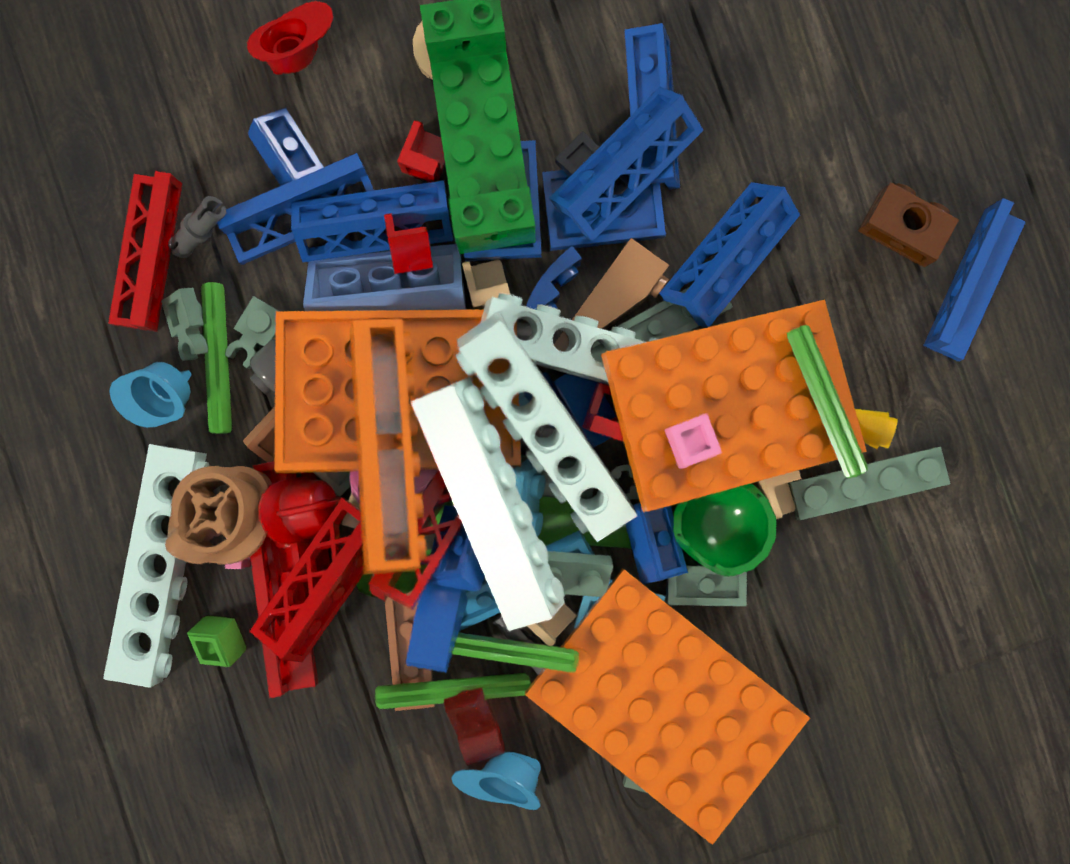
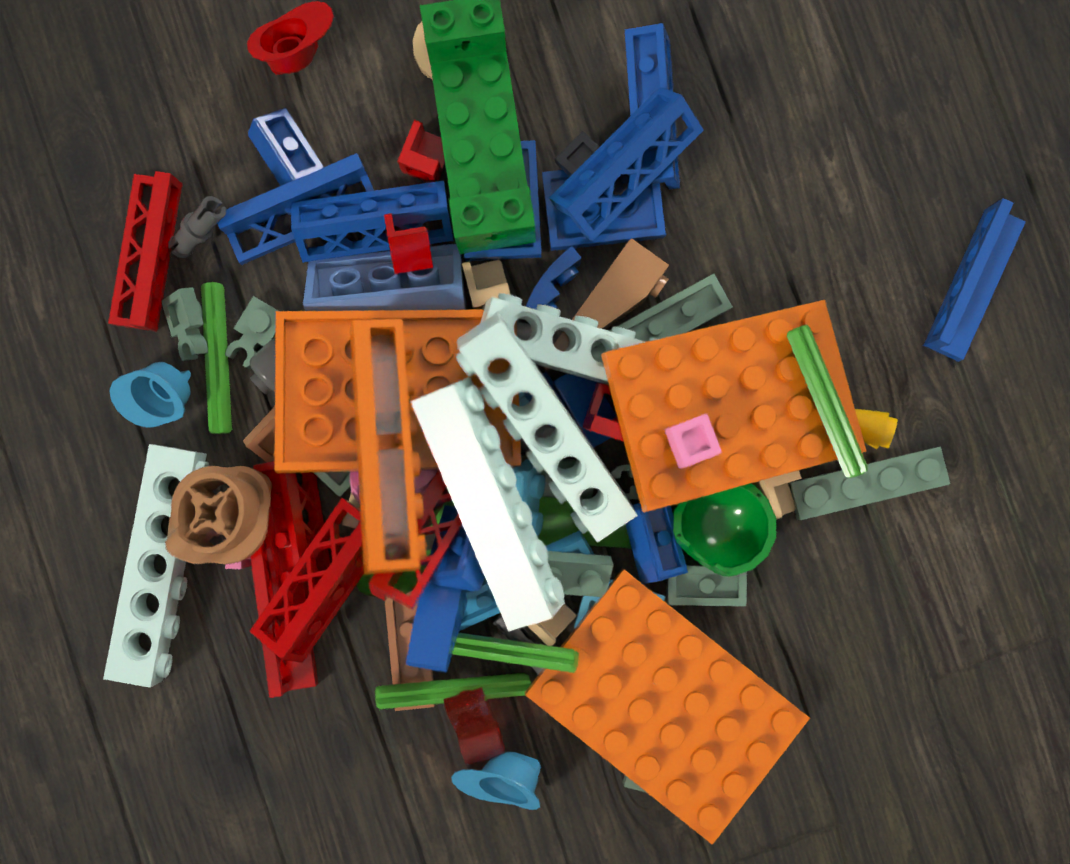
(217, 641): bright green slope -> none
(296, 509): red piece -> none
(737, 253): blue fence -> none
(886, 224): reddish brown brick -> none

